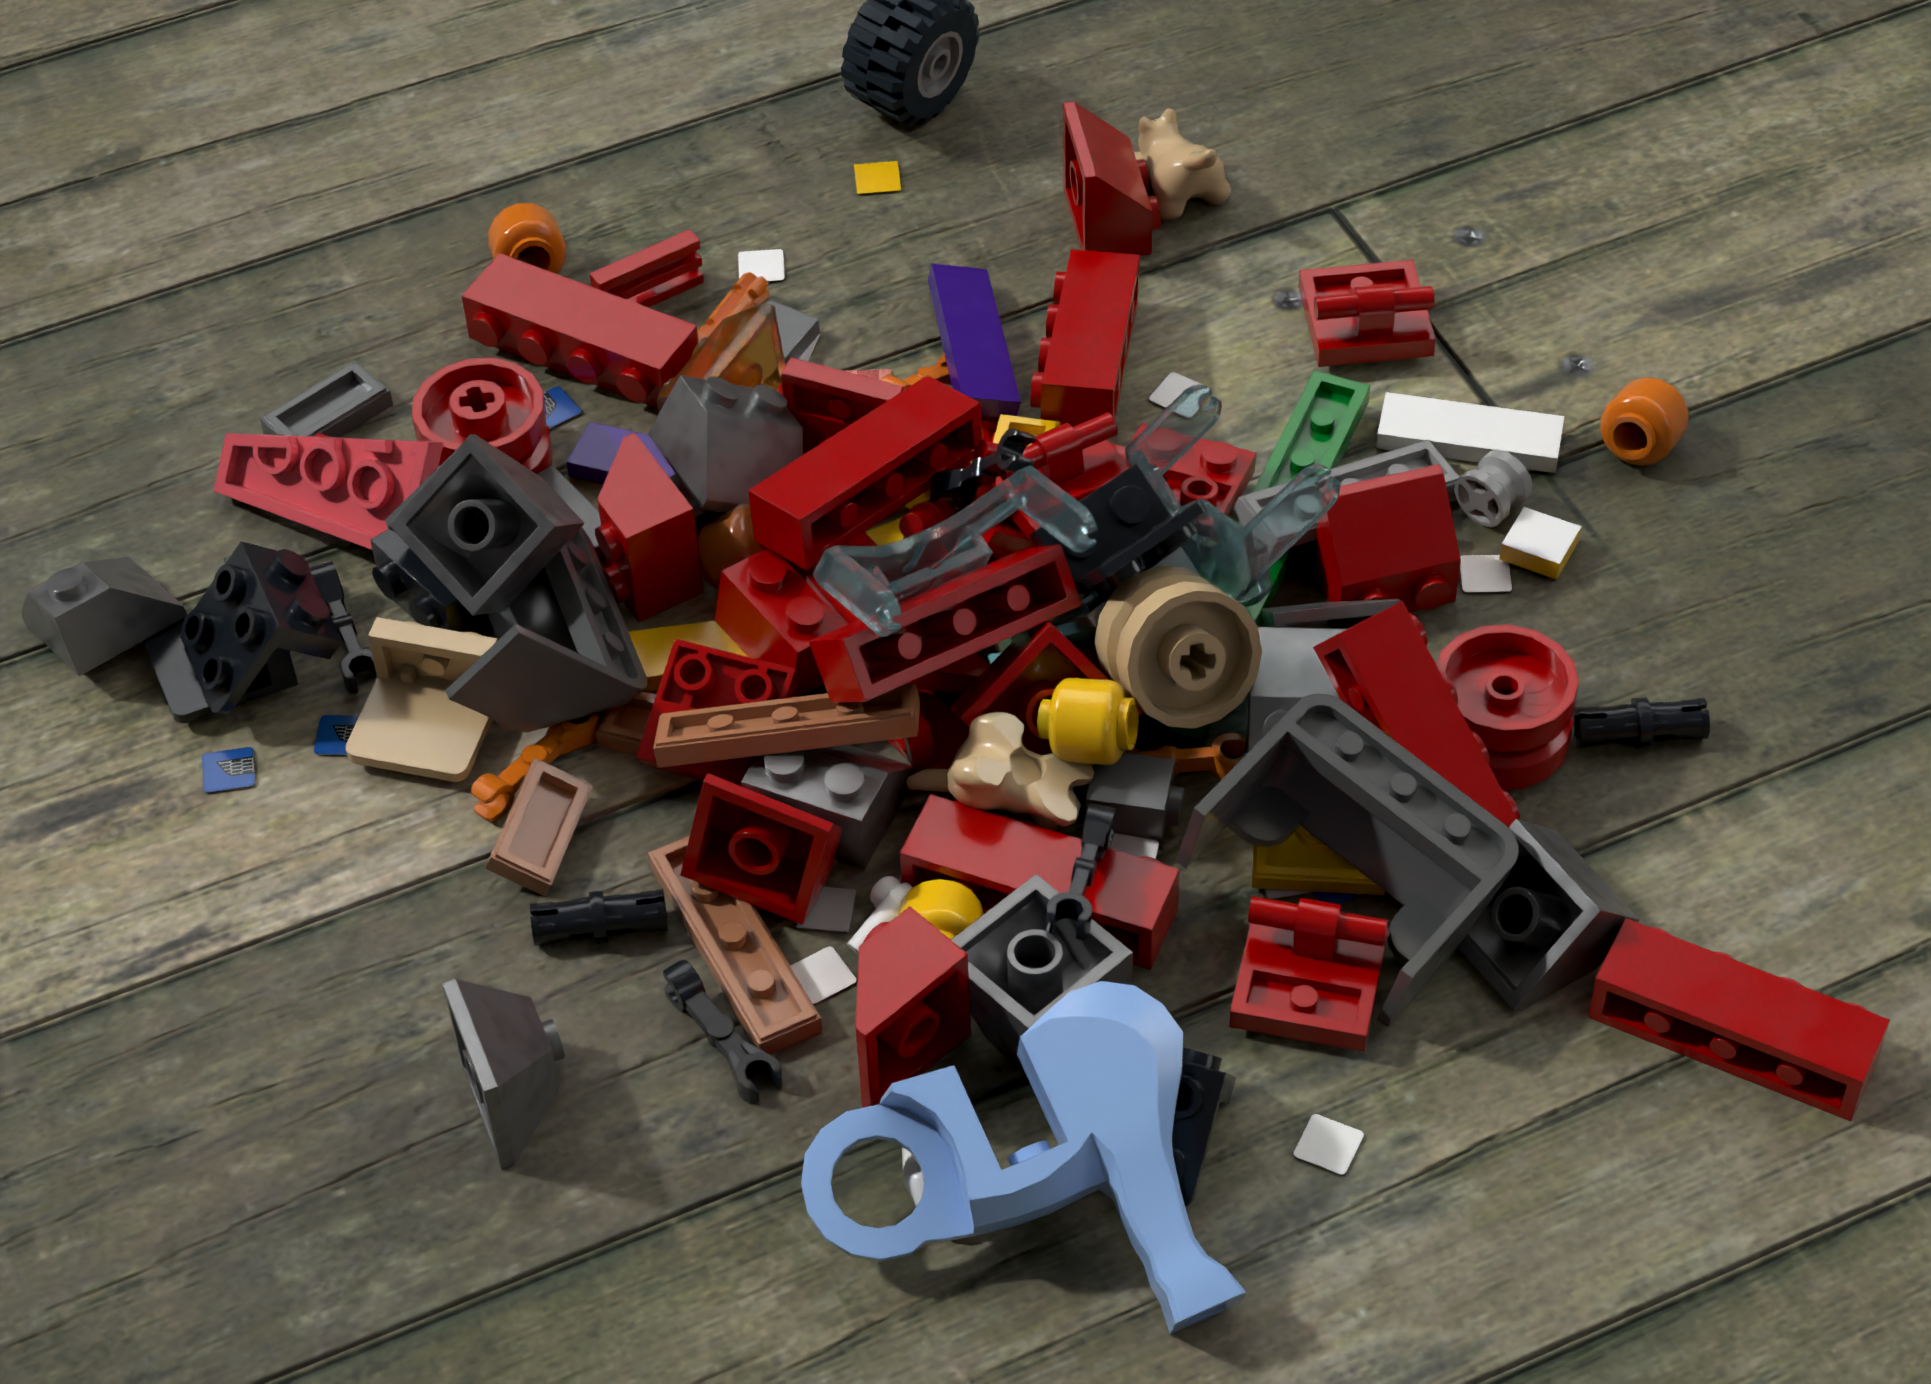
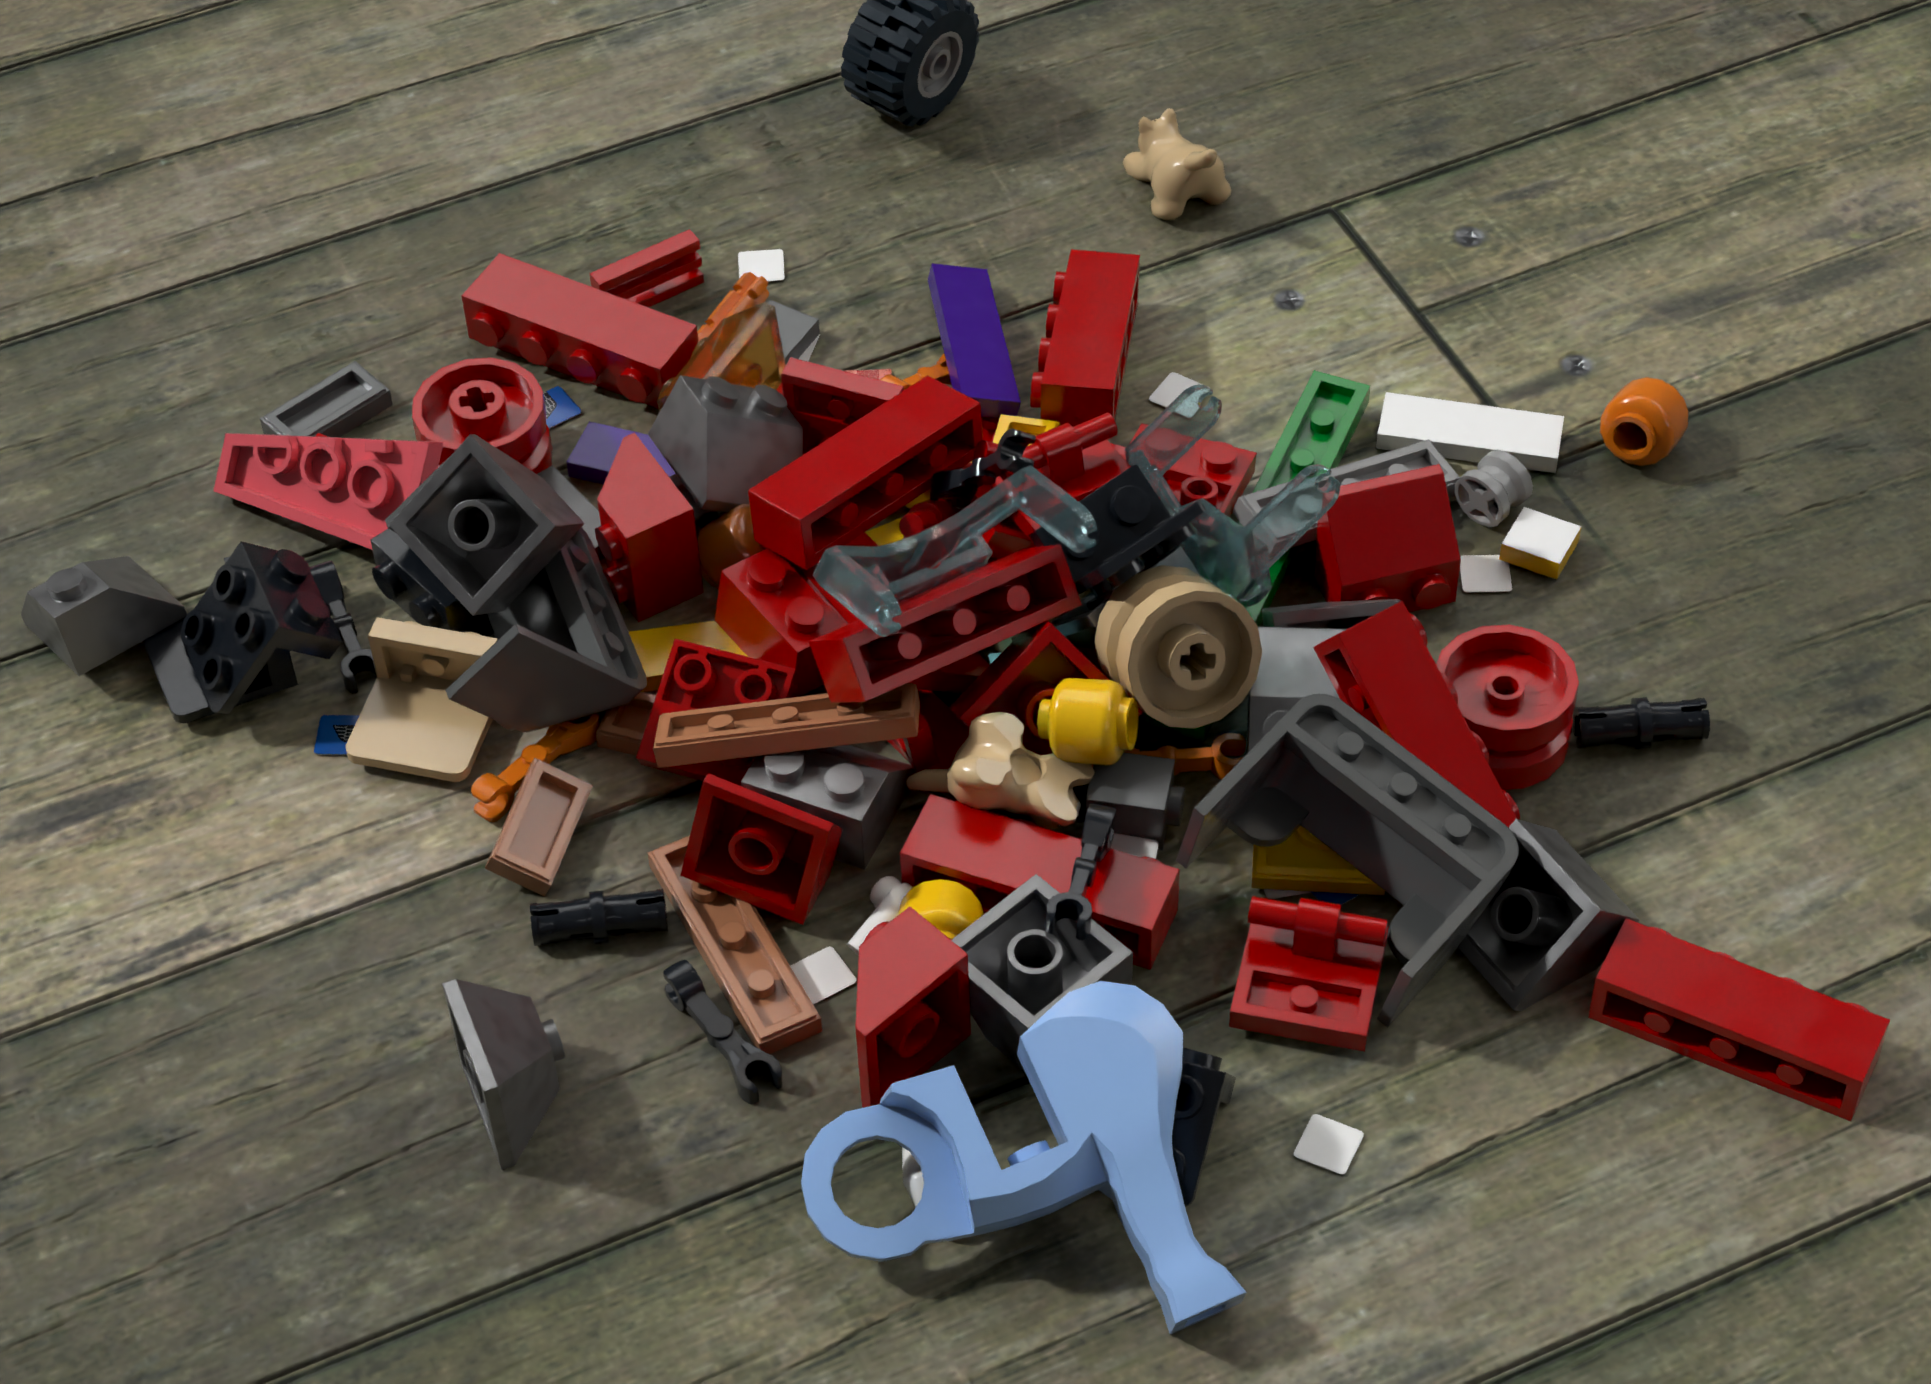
(228, 769): sticker -> none
(528, 235): orange head -> none
(831, 910): light grey sticker -> none
(877, 177): yellow sticker -> none
(1106, 186): red slope -> none
(1367, 313): red plate -> none

